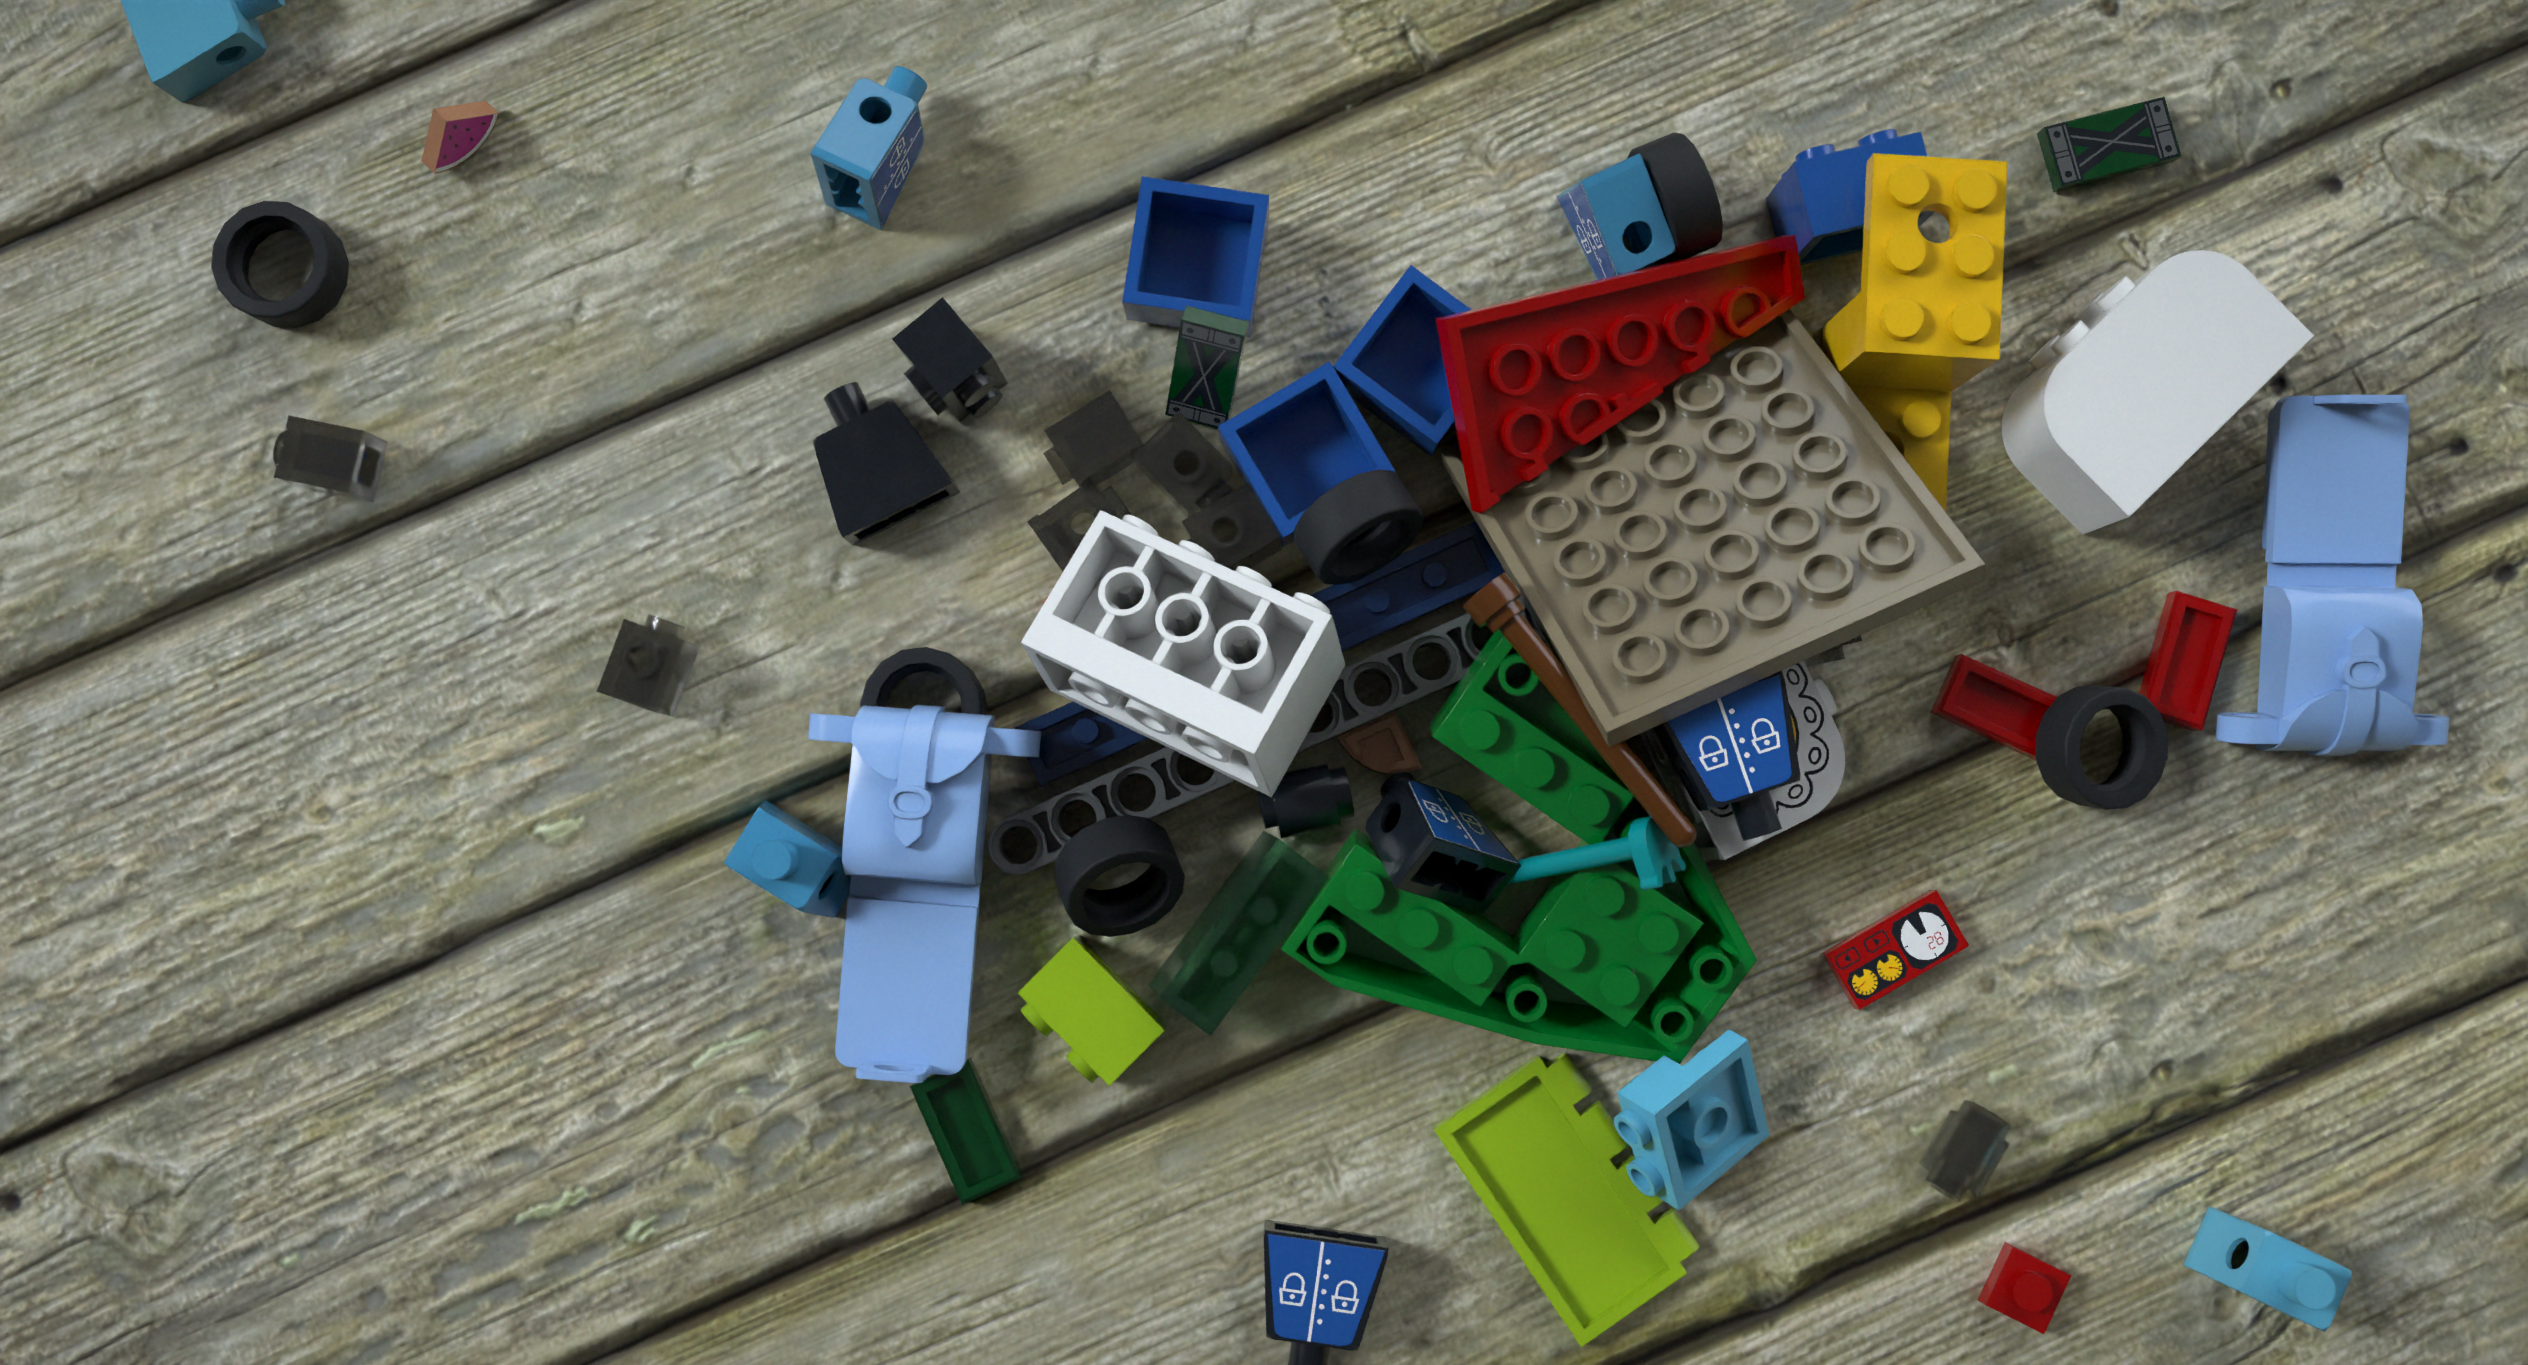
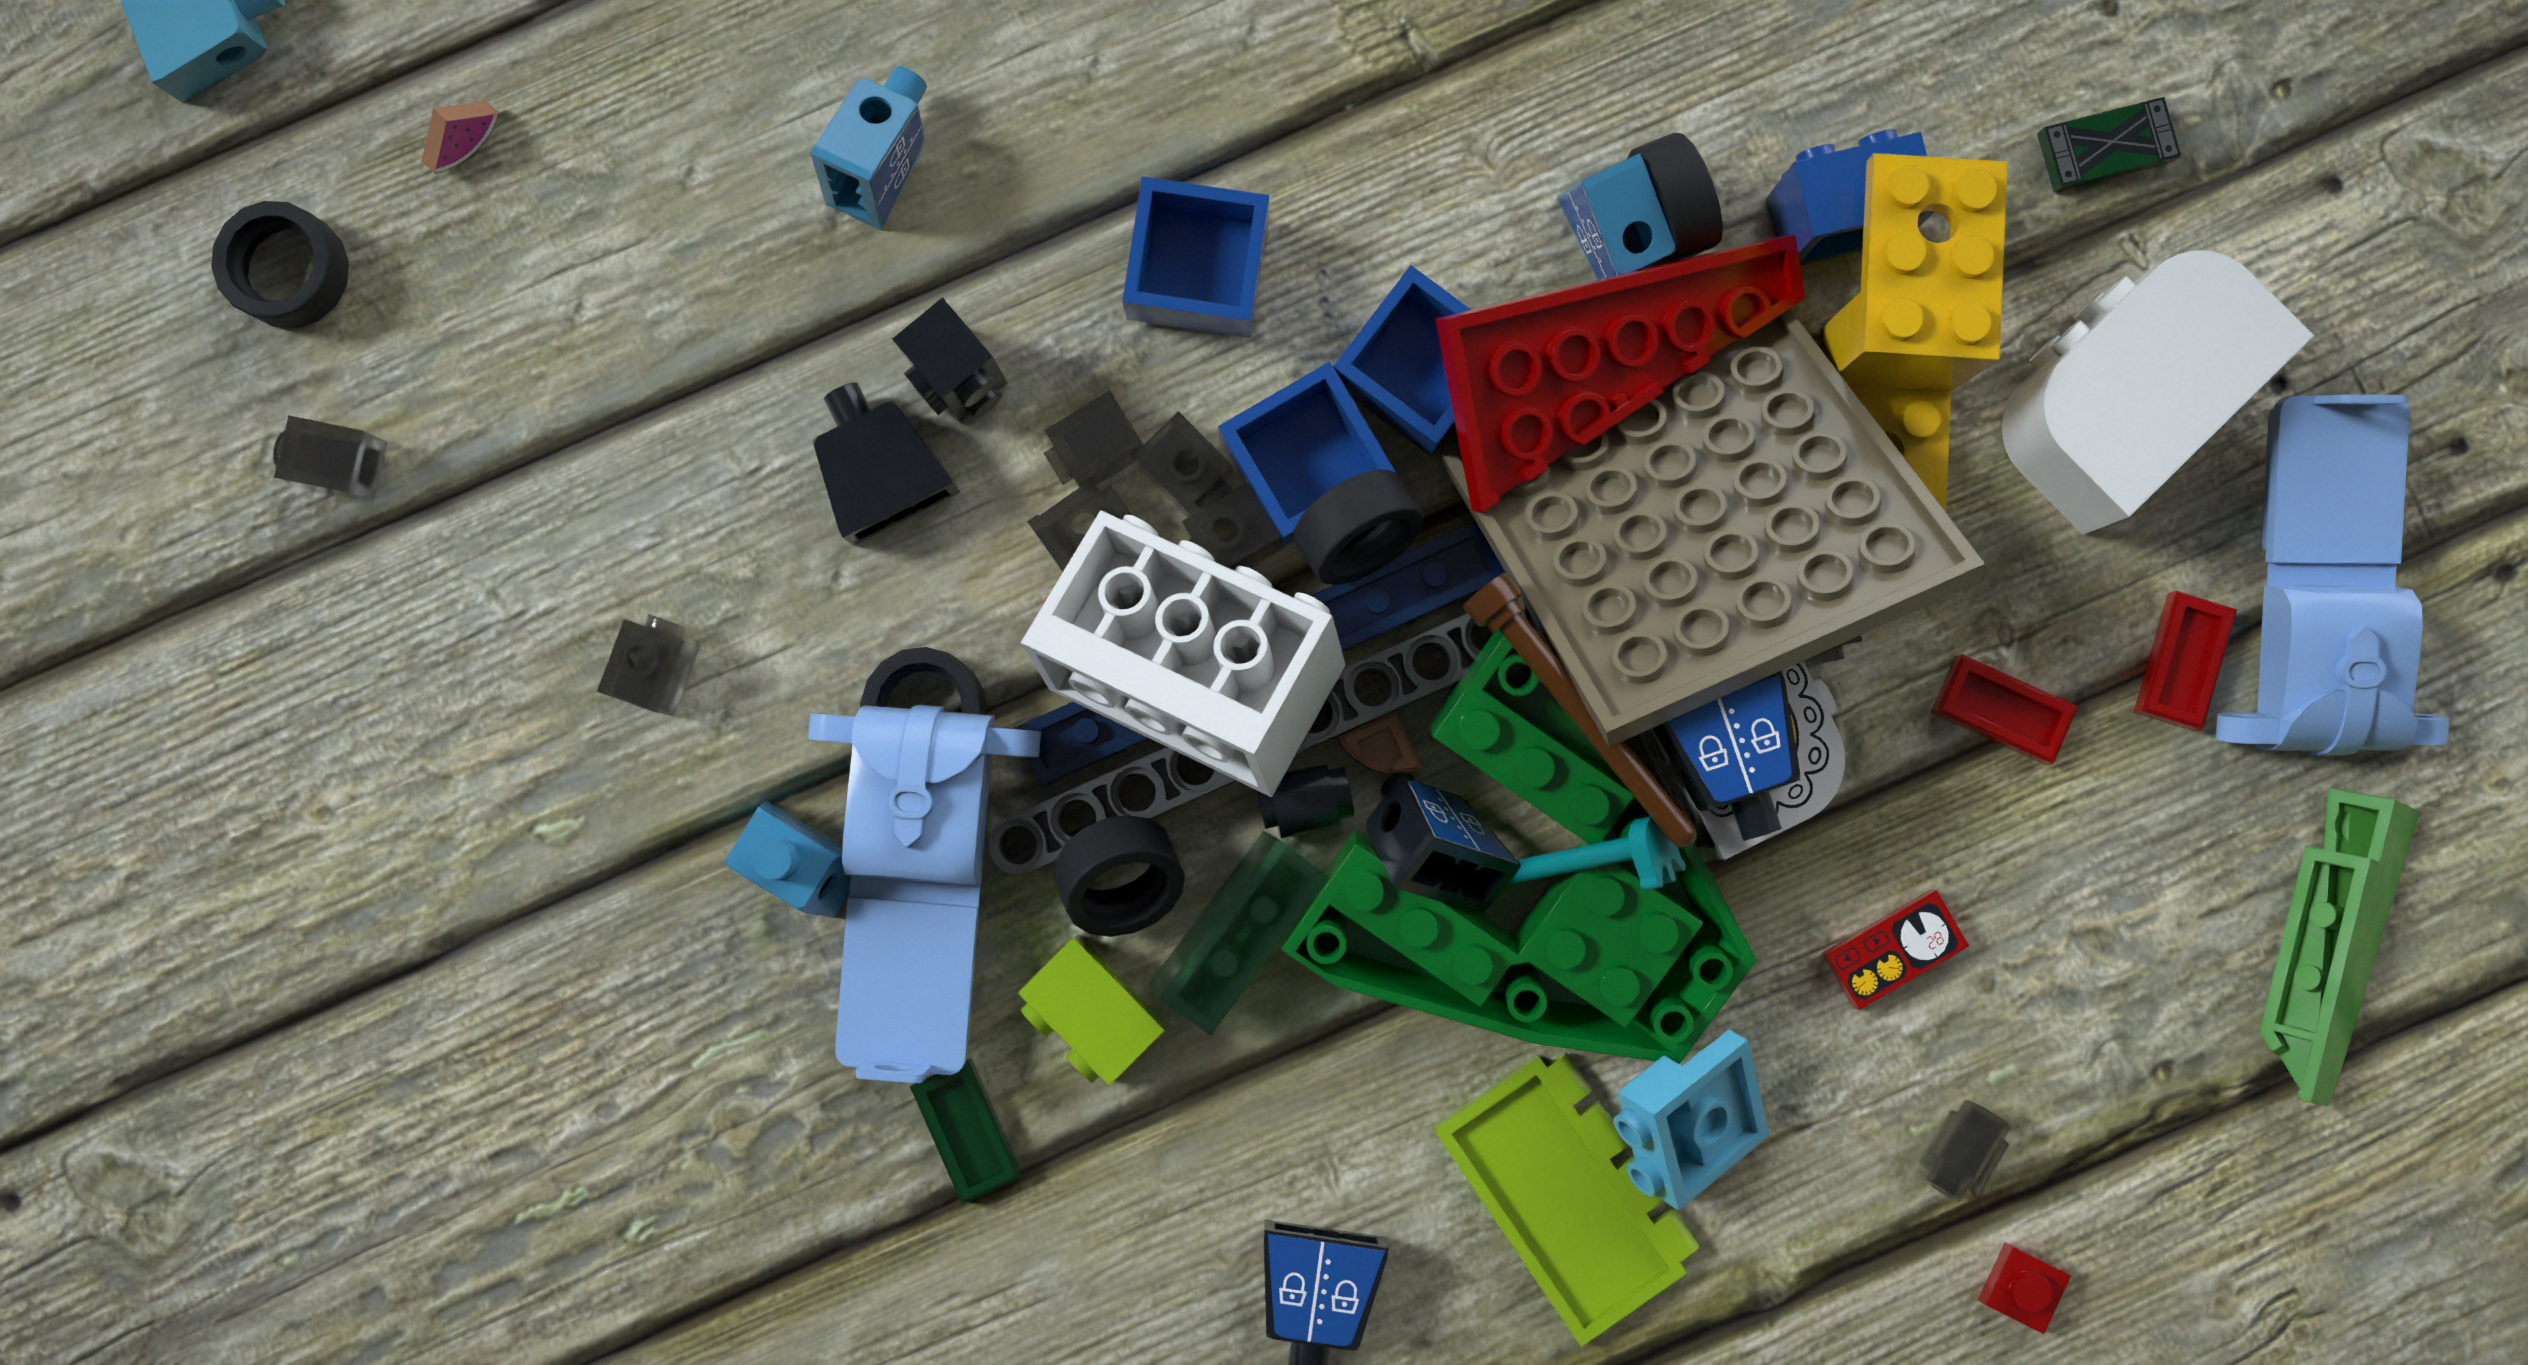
(1206, 366): tile -> none
(2142, 754): black tyre -> none
(2274, 1270): medium azure torso -> none
(2335, 937): none -> bright green wedge

